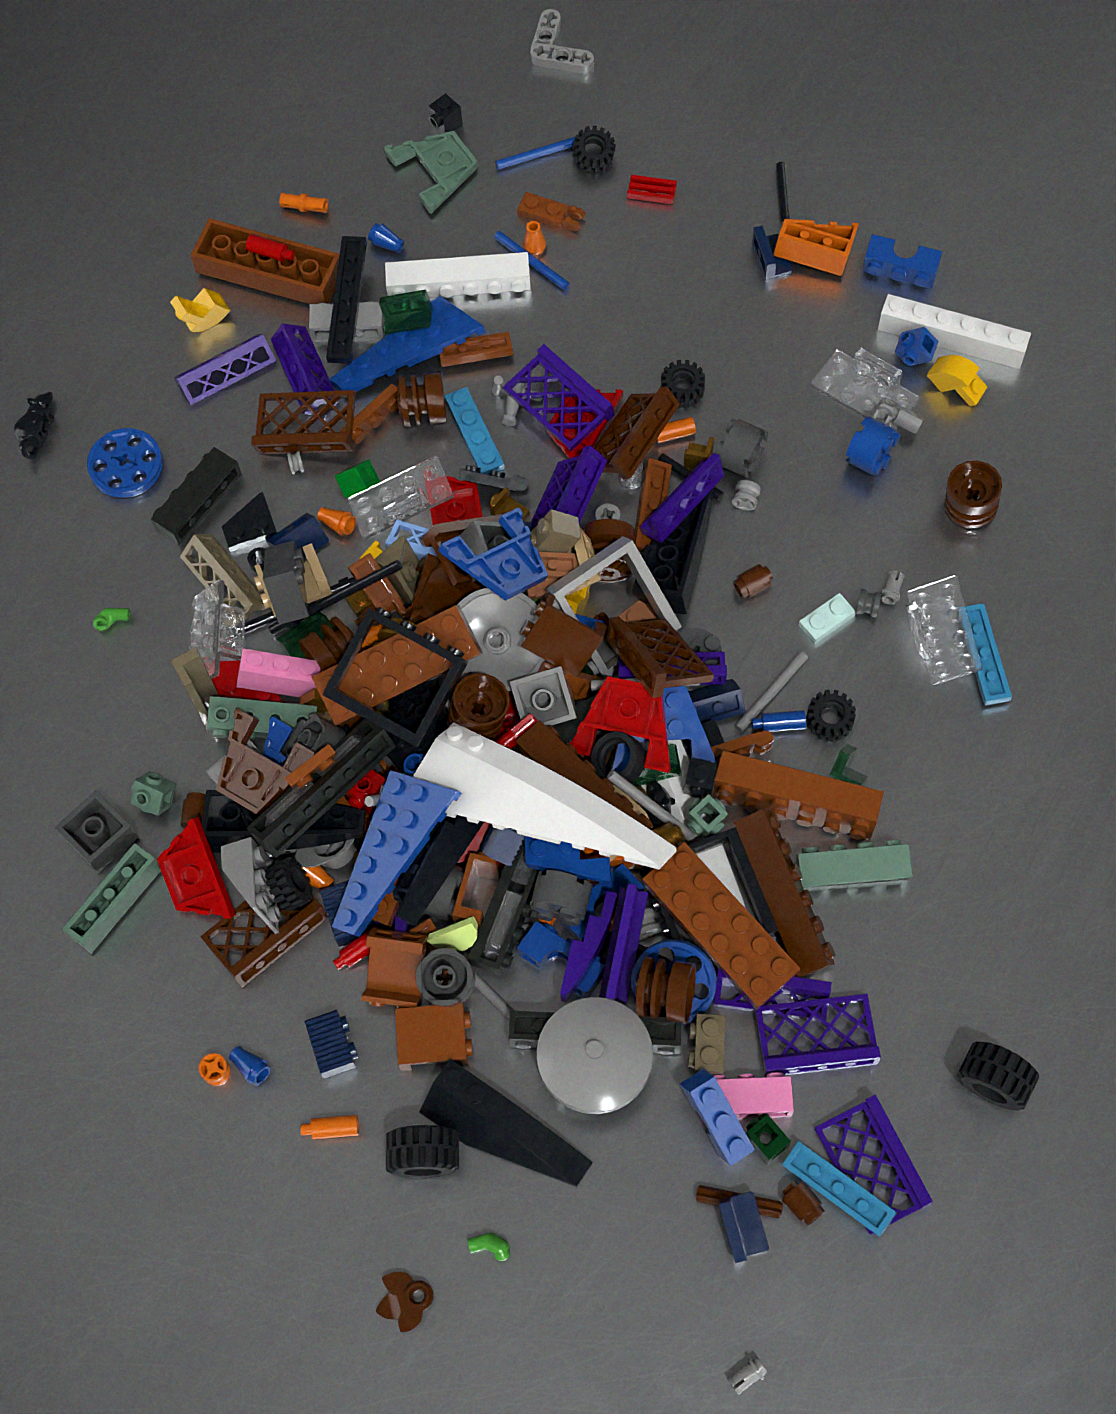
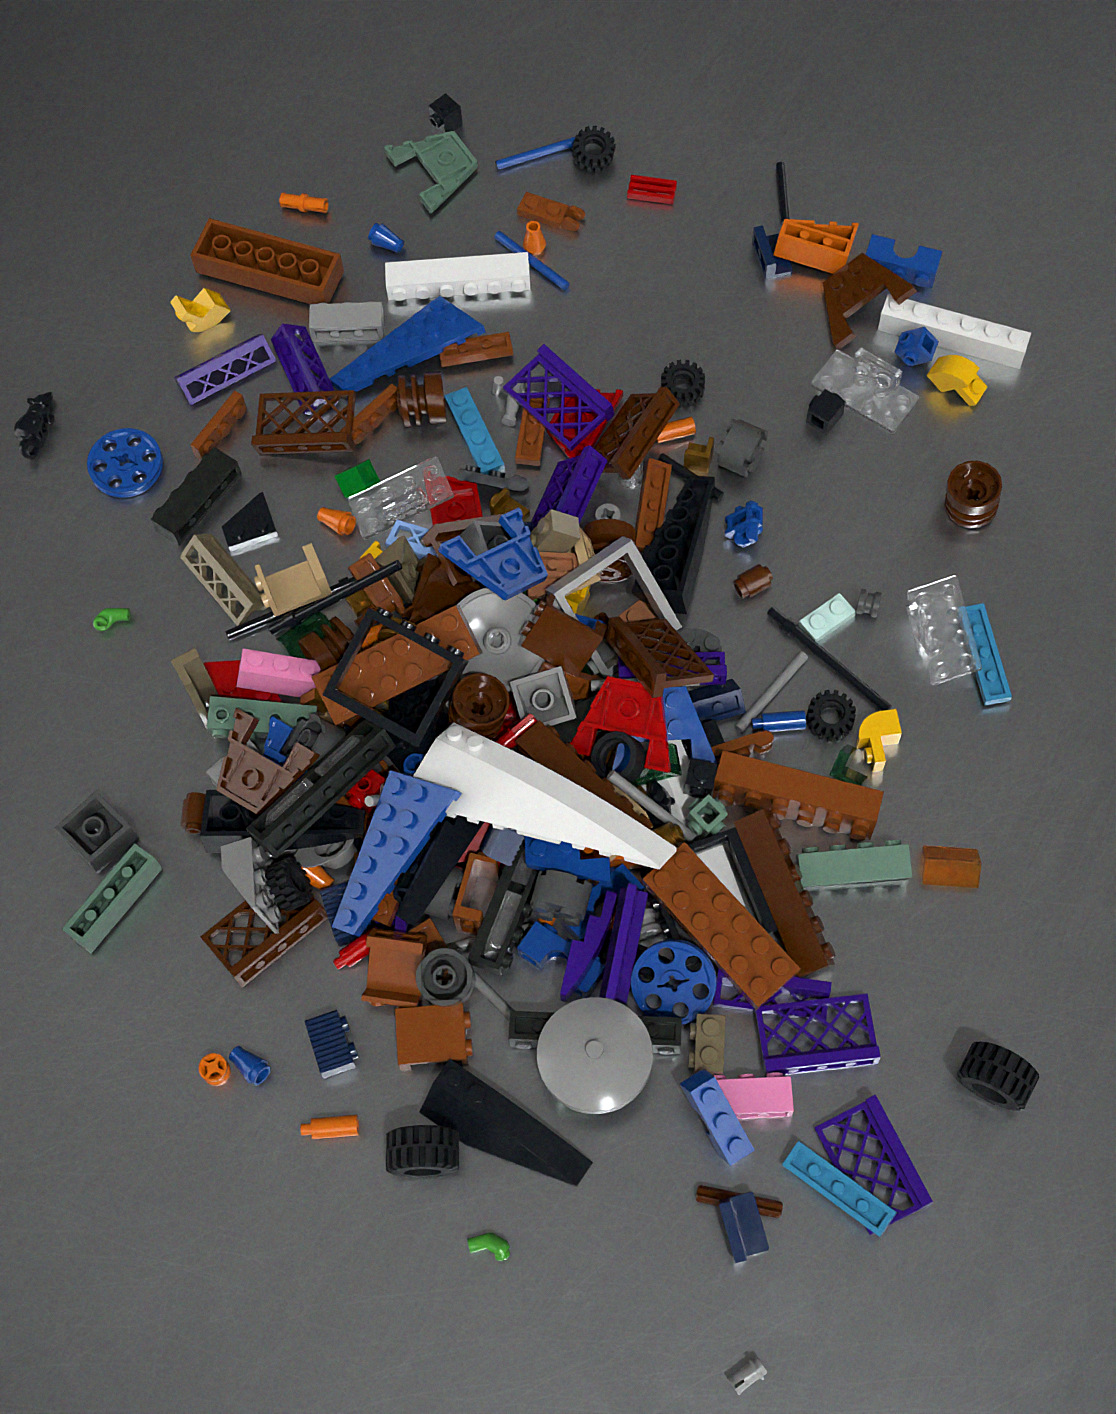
(152, 793): sand green brick -> none
(194, 875): red wing -> none
(216, 628): clear bracket -> none
(219, 425): none -> dark orange plate
(253, 555): black bush -> none
(268, 248): red cylinder -> none
(285, 581): dark grey wedge -> none
(295, 462): light grey bush -> none
(302, 775): dark orange plate -> none
(304, 532): dark blue panel -> none
(346, 300): black plate -> none
(400, 1301): reddish brown plate -> none
(406, 311): clear green panel -> none
(456, 936): yellowish green tile -> none
(531, 436): none -> dark orange plate
(548, 48): light grey beam -> none
(662, 989): reddish brown wheel -> none
(683, 499): dark purple fence -> none
(746, 495): light grey wheel -> none
(749, 524): none -> blue piece
(778, 1140): dark green brick -> none
(791, 627): none -> black bar
(802, 1202): reddish brown brick -> none
(825, 411): none -> black brick
(855, 287): none -> reddish brown wing
(872, 445): blue brick -> none
(875, 732): none -> yellow brick
(889, 410): light grey bar -> none
(890, 593): light grey pin -> none
(951, 866): none -> clear orange panel

